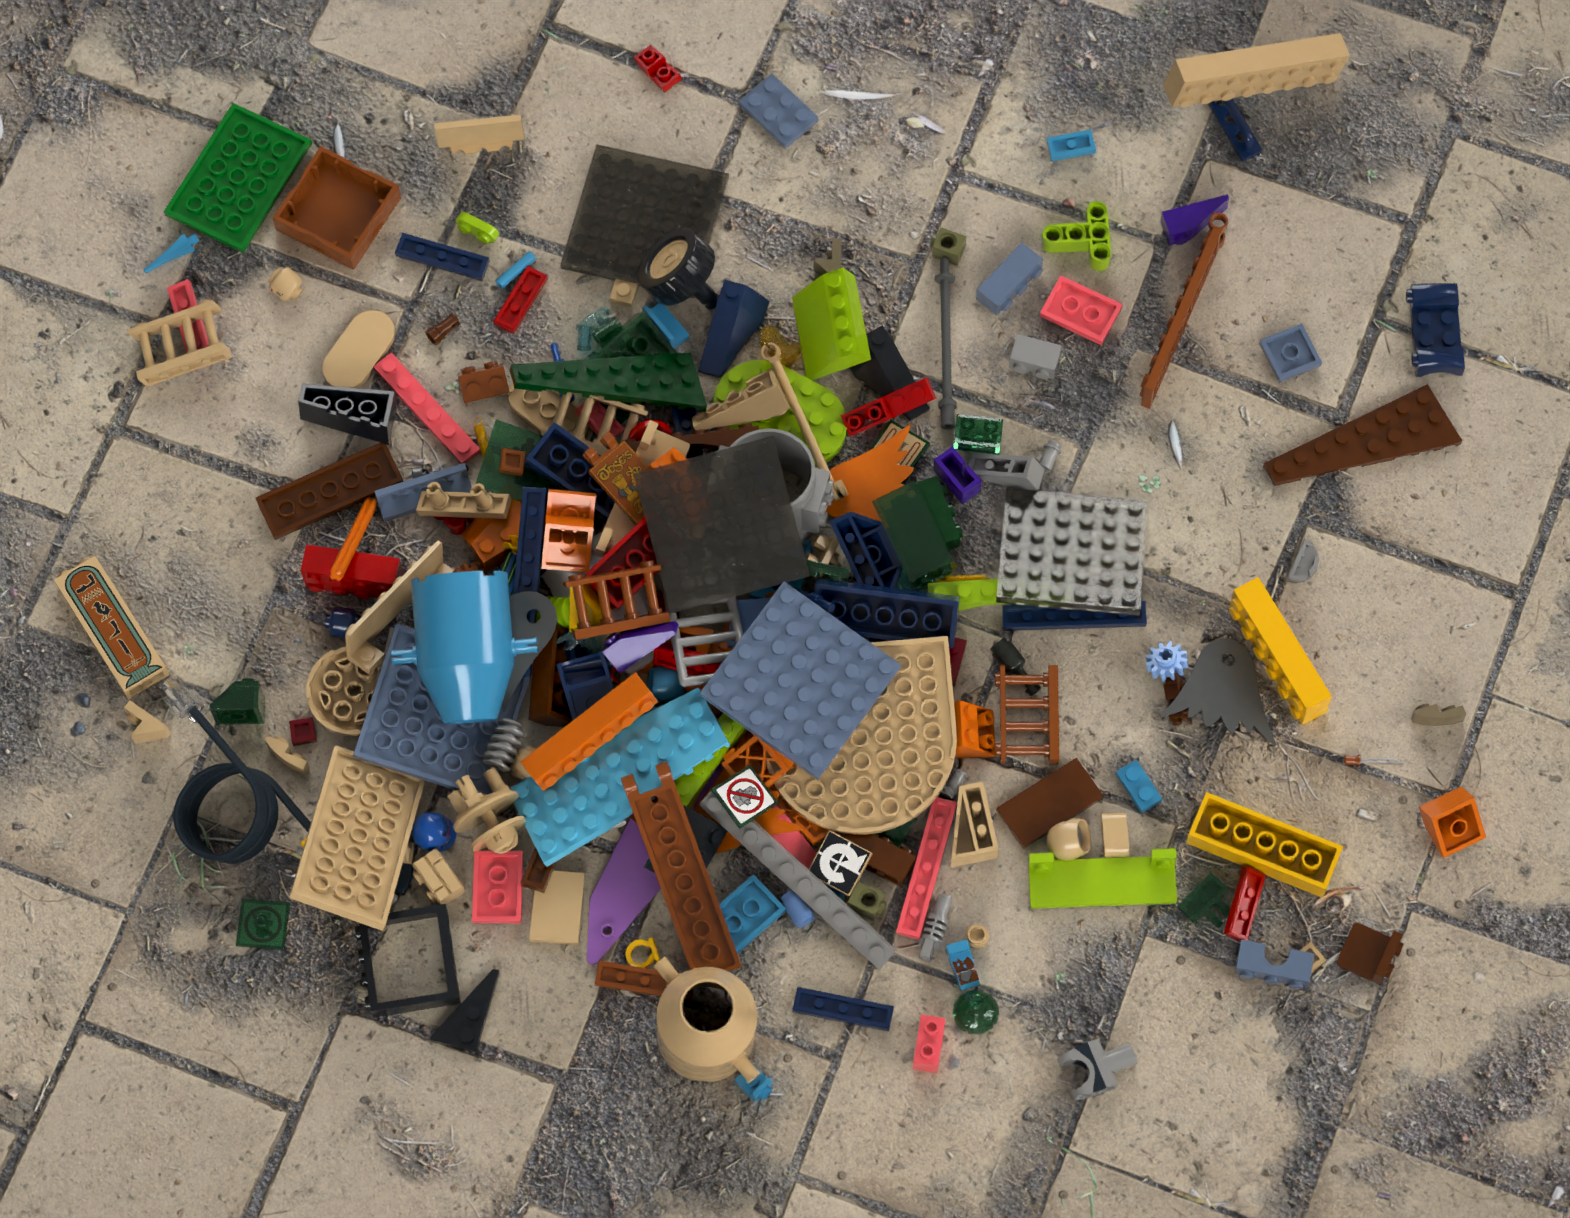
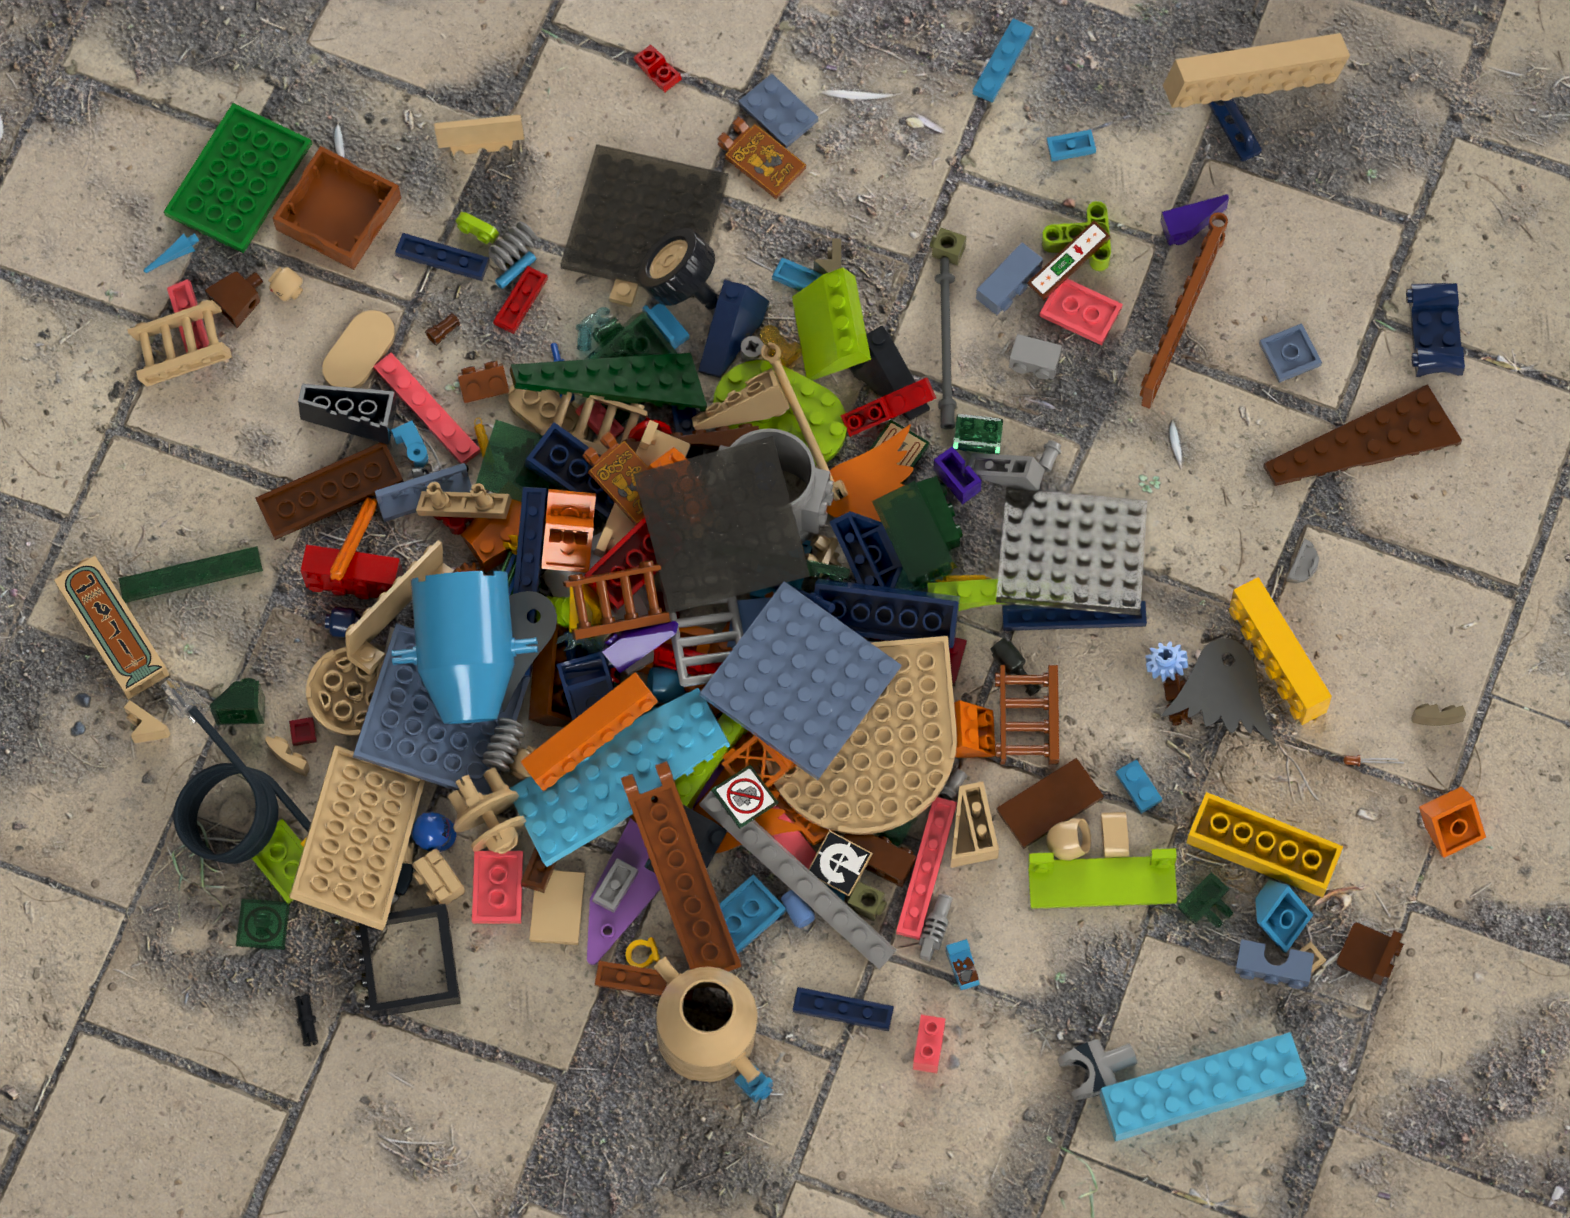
(190, 574): none -> clear green plate
(236, 296): none -> reddish brown torso
(281, 859): none -> lime plate
(306, 1020): none -> black pin
(413, 443): none -> dark azure leg
(466, 1023): black wing -> none
(511, 462): dark orange tile -> none
(512, 244): none -> light grey piece
(615, 885): none -> light grey plate
(751, 354): none -> light grey wheel
(761, 158): none -> dark orange tile
(794, 275): none -> dark azure tile
(975, 1020): clear green hair -> none
(977, 936): tan plate -> none
(1002, 60): none -> dark azure plate
(1068, 260): none -> tile
(1202, 1086): none -> medium azure brick
(1244, 903): red tile -> none
(1281, 913): none -> dark azure slope

